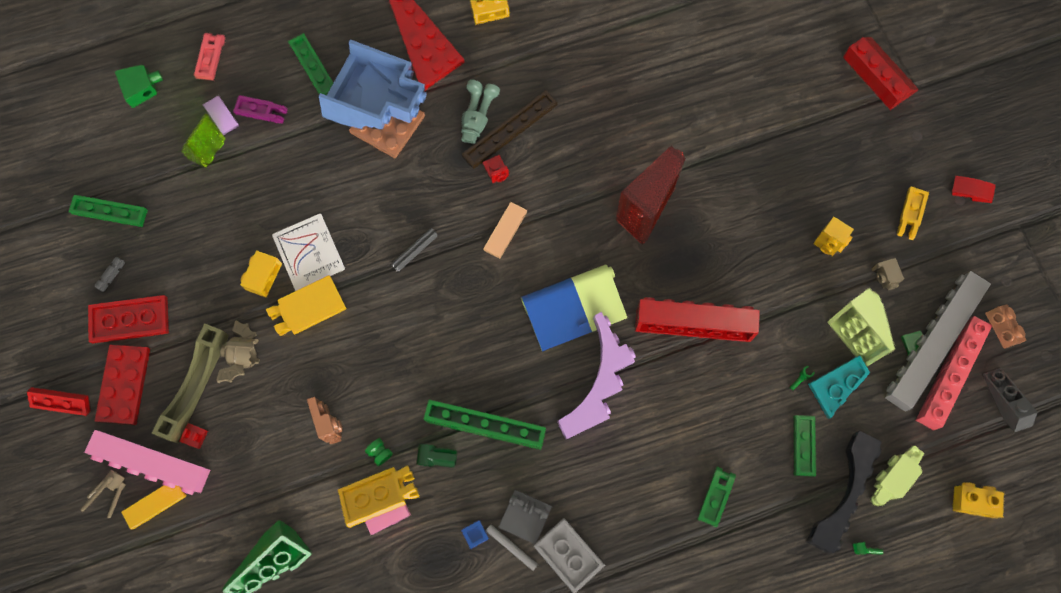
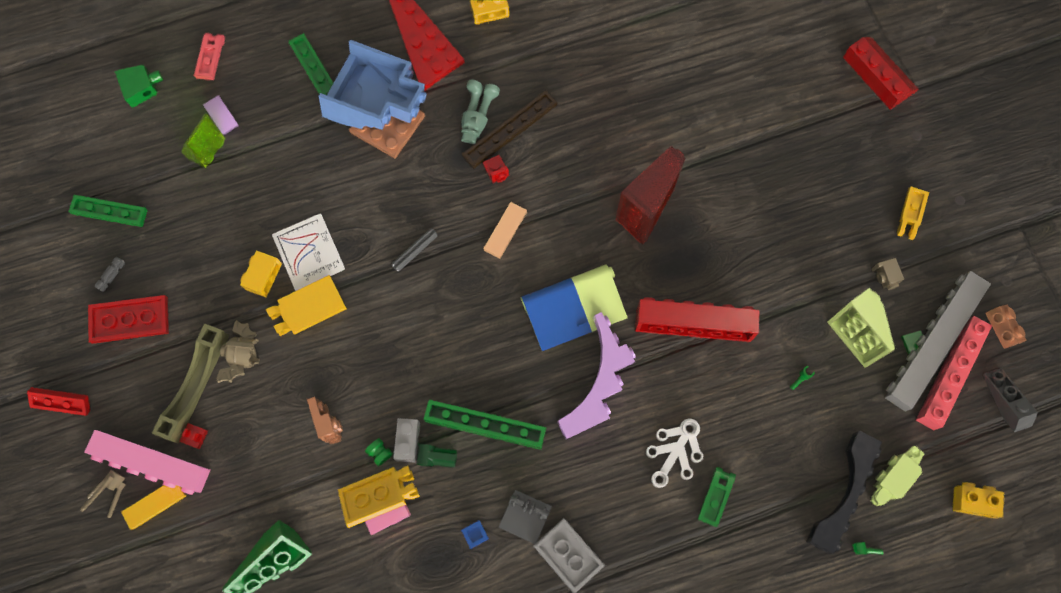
(122, 385): red plate -> none
(259, 109): magenta hinge -> none
(407, 440): none -> light grey brick
(511, 547): light grey bar -> none
(677, 450): none -> white plant
(804, 446): green tile -> none
(834, 237): yellow brick -> none
(838, 384): teal wing -> none
(976, 189): red slope -> none

